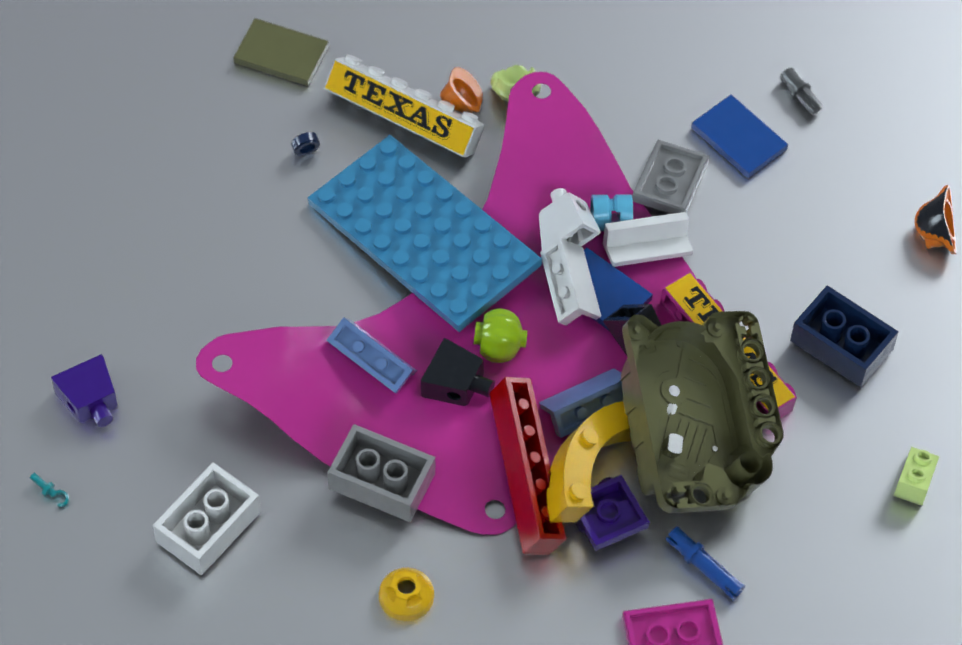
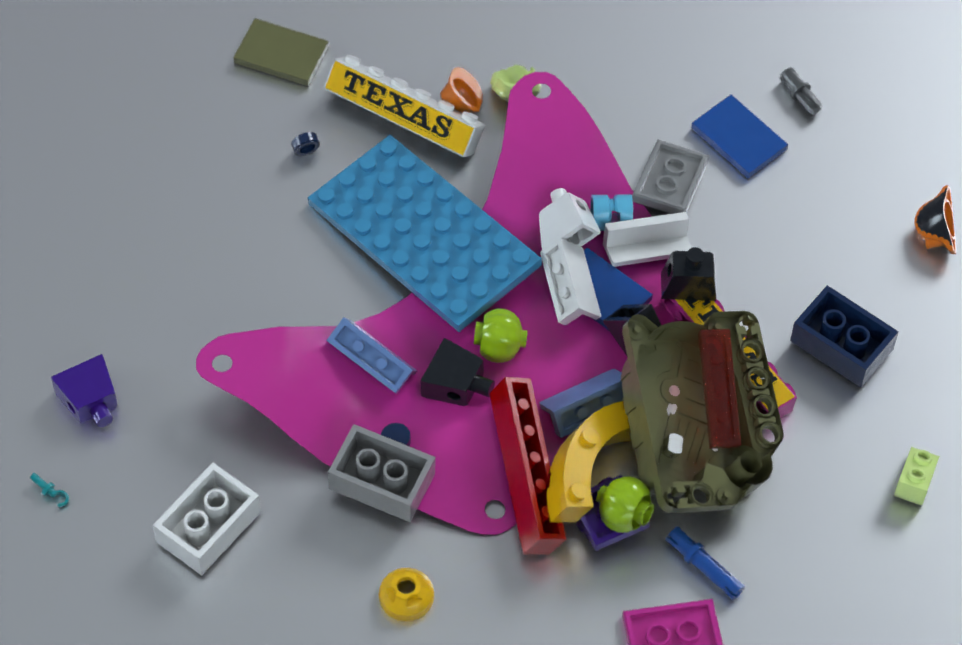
(397, 432): none -> dark blue tile
(625, 504): none -> lime plant
(689, 276): none -> black torso
(719, 389): none -> clear red plate

